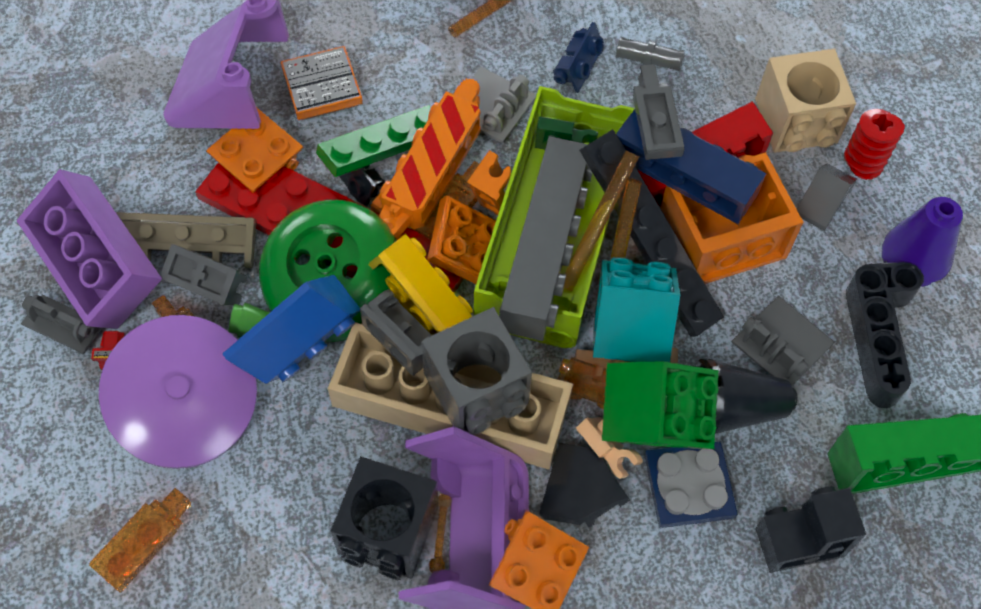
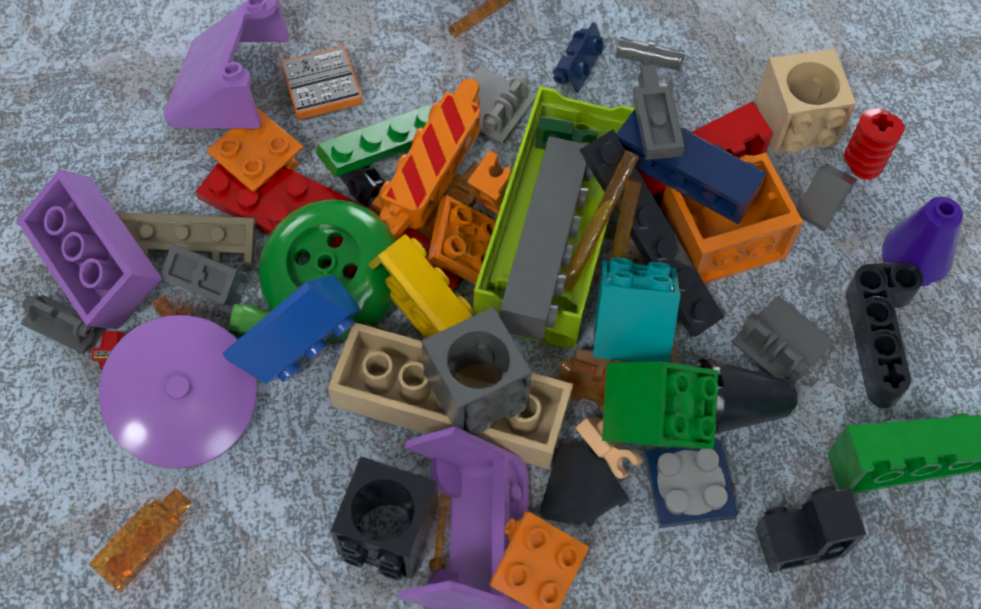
(395, 330): dark grey hinge -> none

